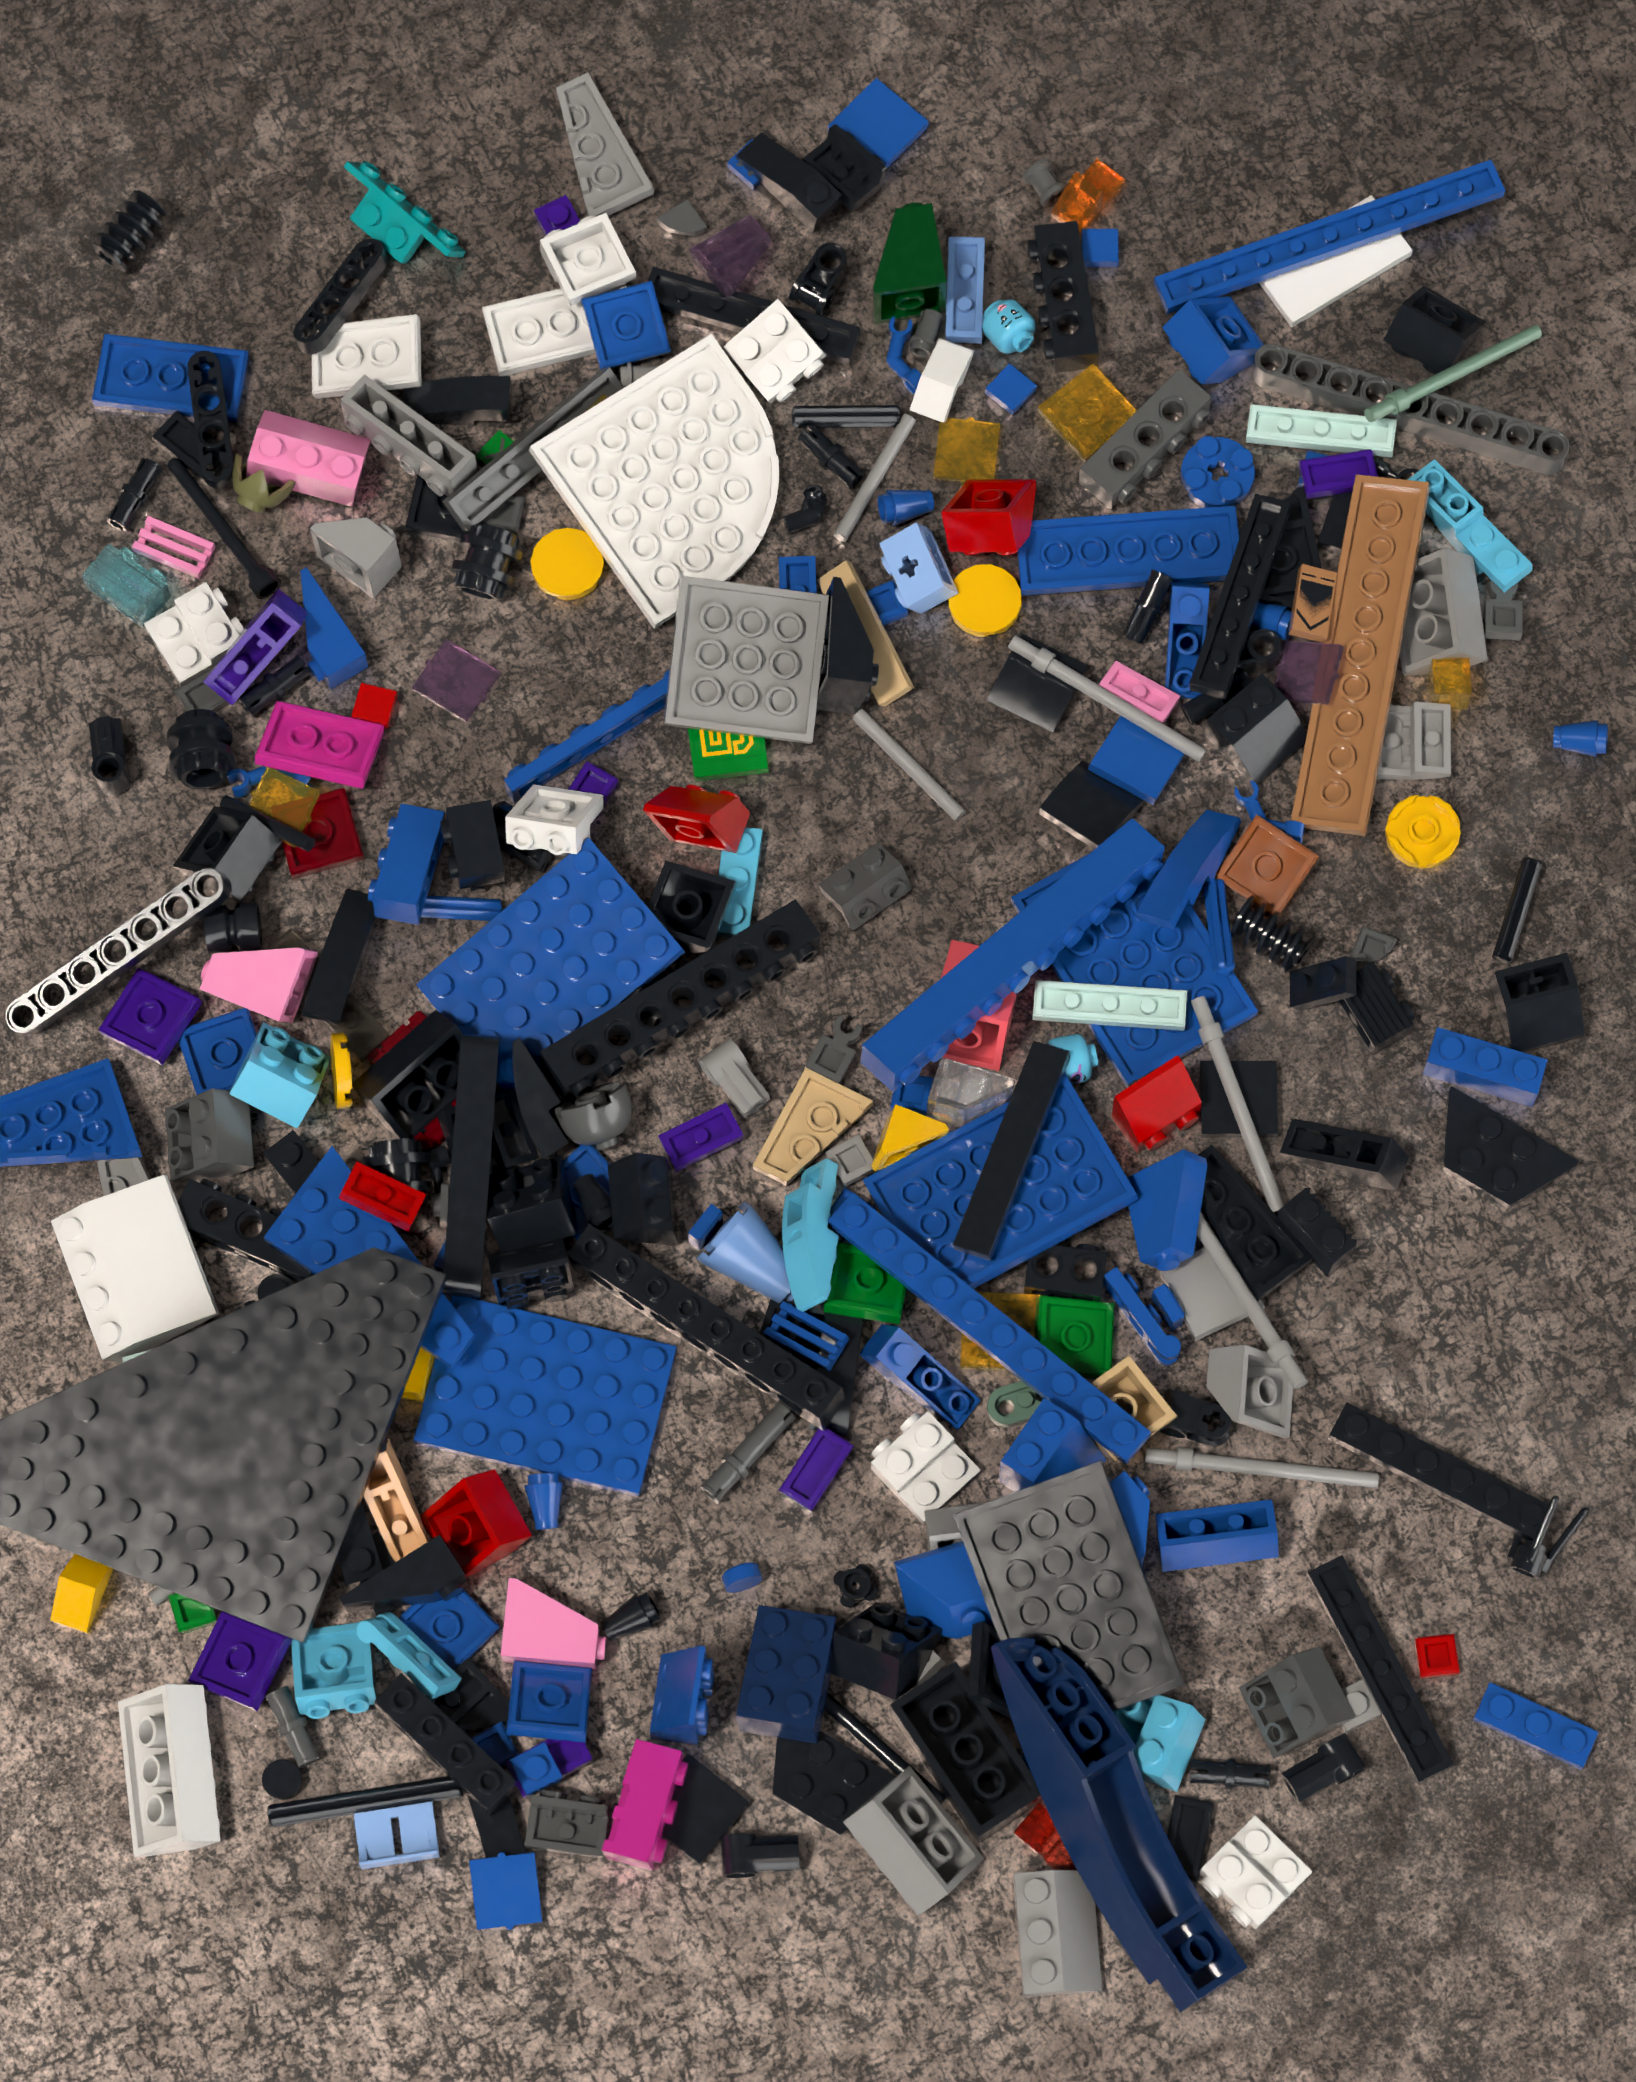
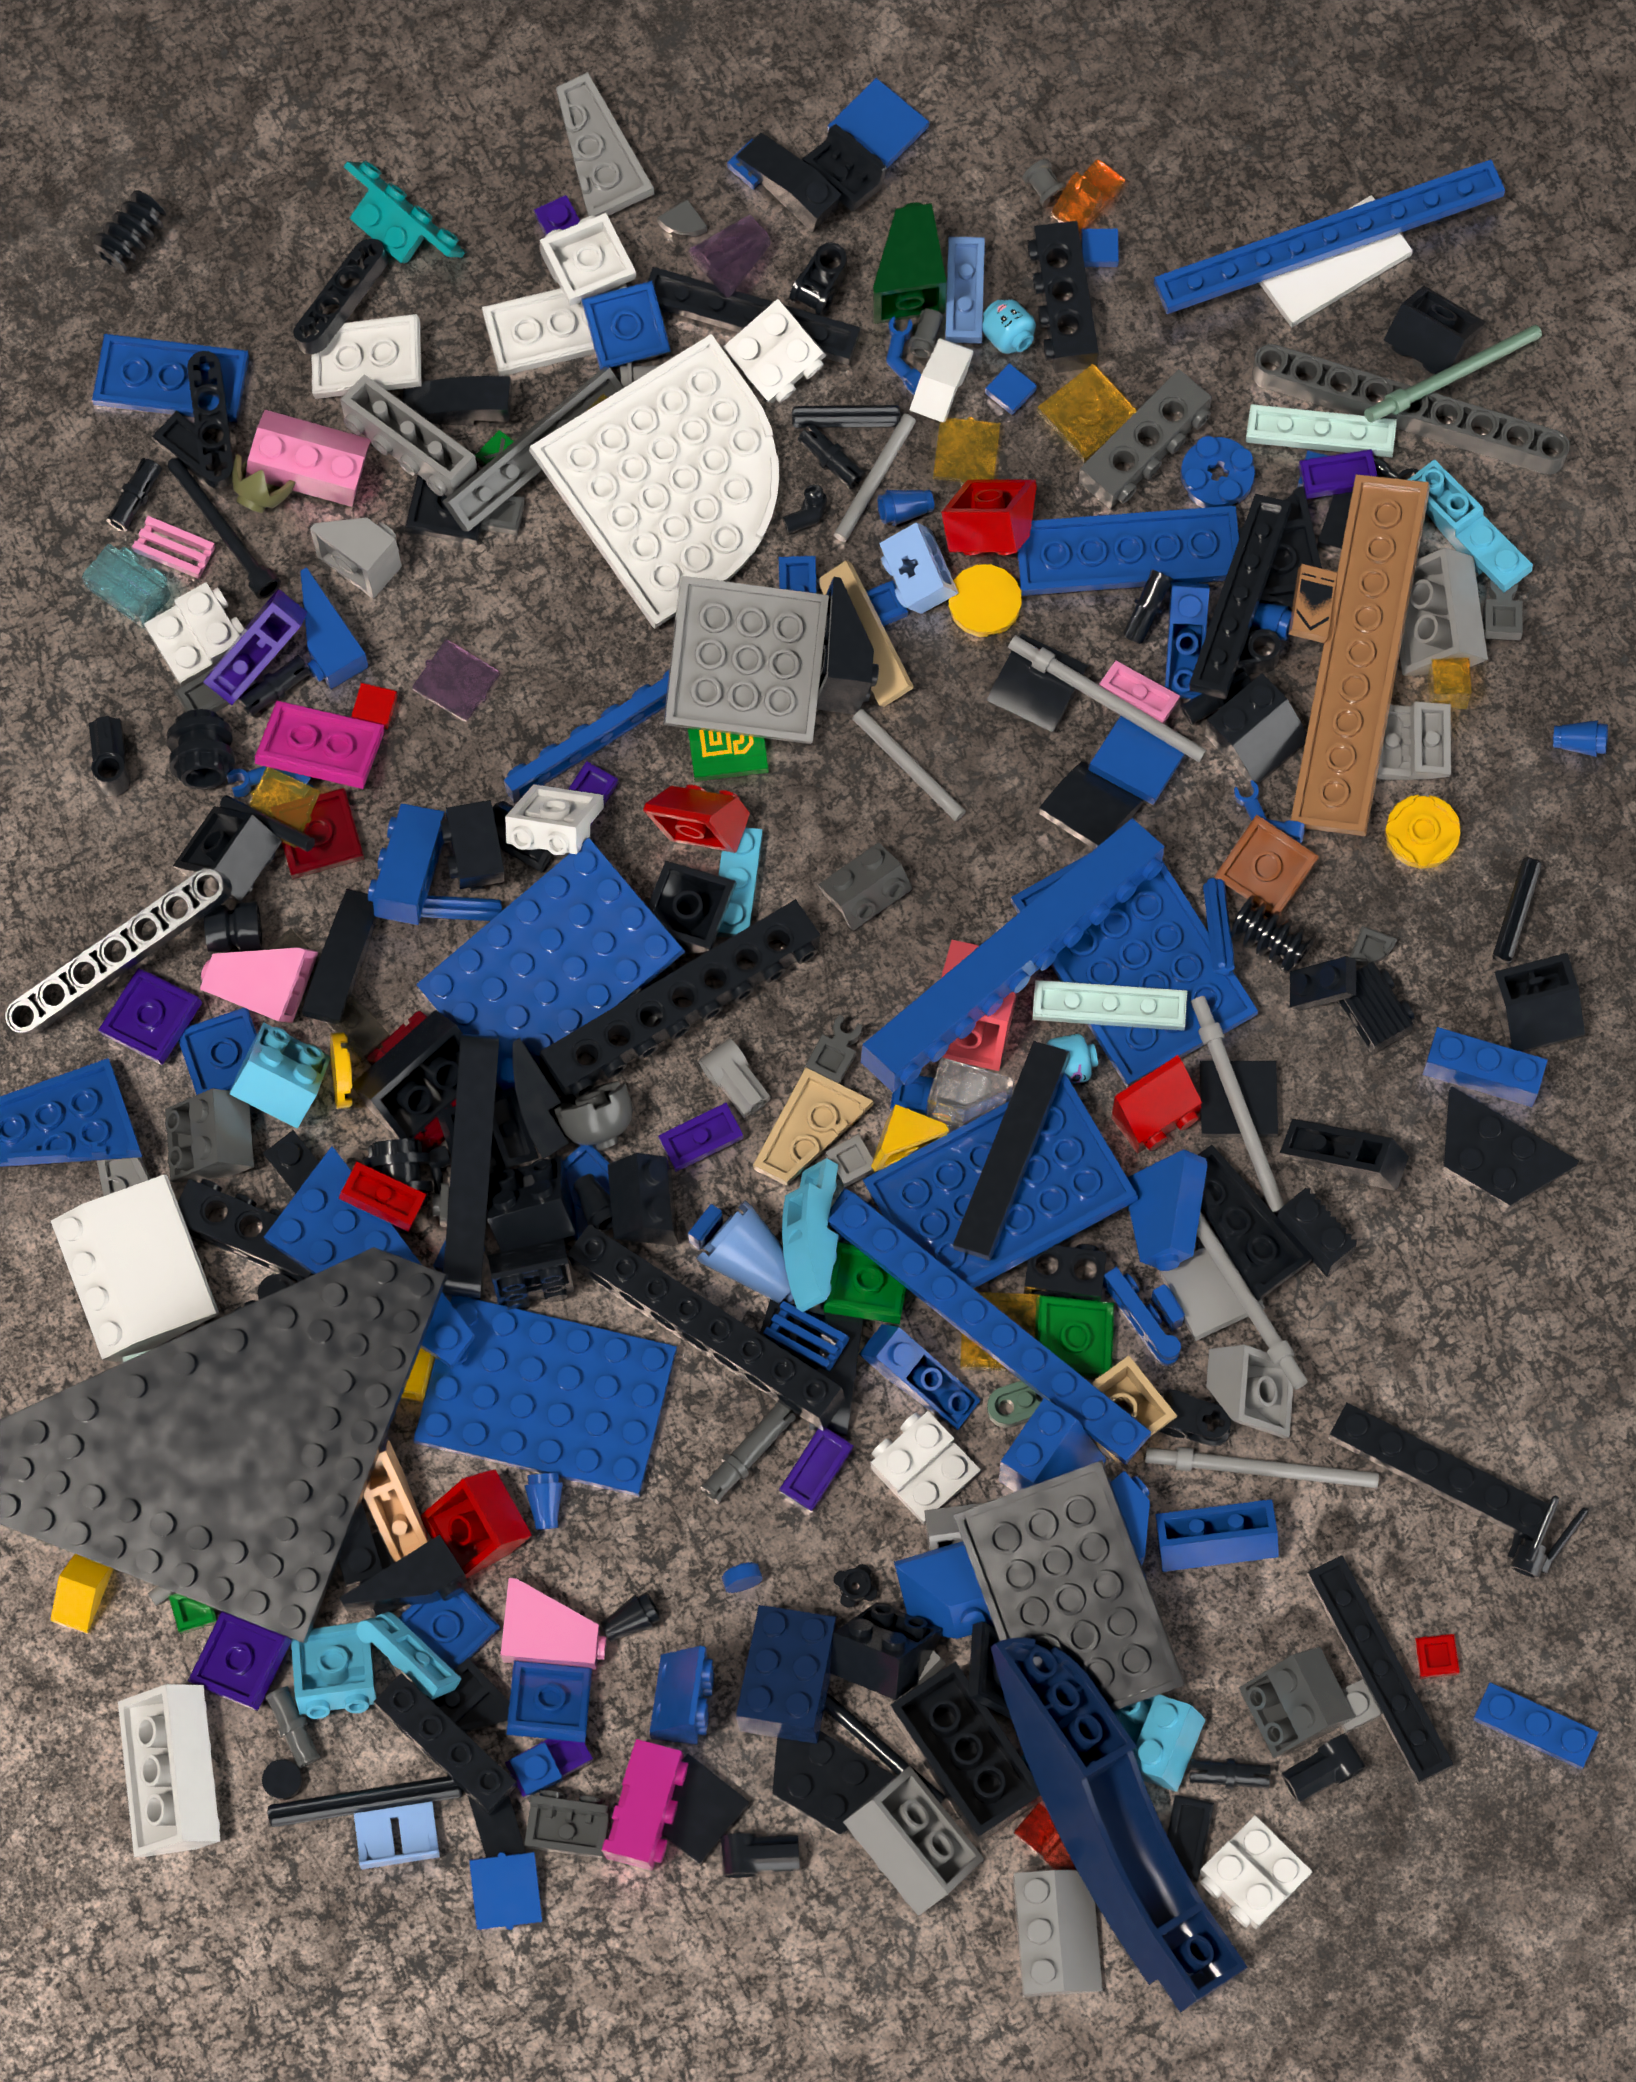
(486, 561): black piece -> none
(496, 1744): blue tile -> none
(567, 564): yellow tile -> none
(1188, 867): blue slope -> none
(1213, 338): blue slope -> none
(1308, 671): piece -> none

